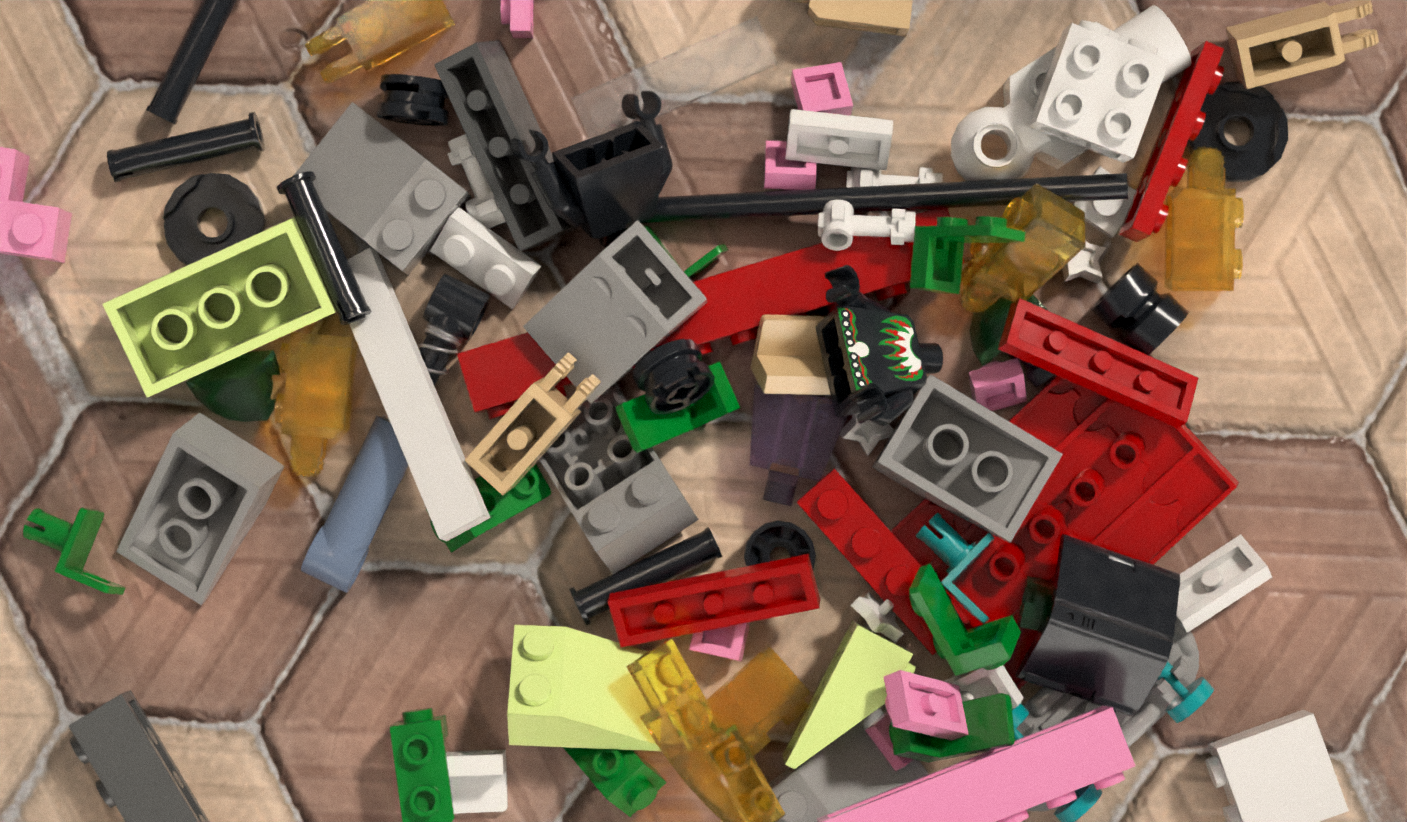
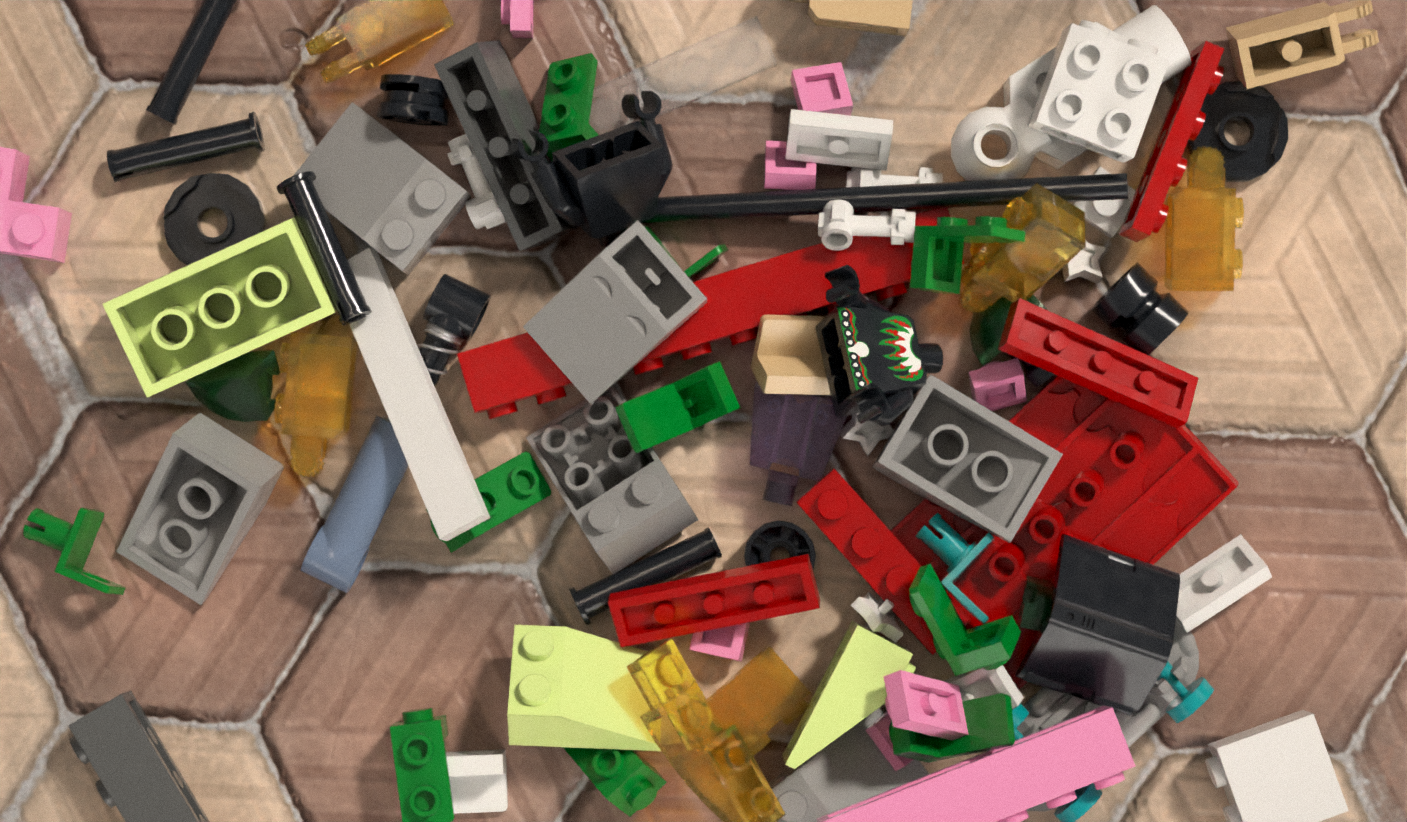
(485, 258): white plate -> none
(529, 428): tan hinge -> none
(568, 102): none -> green bracket
(673, 376): black wheel -> none

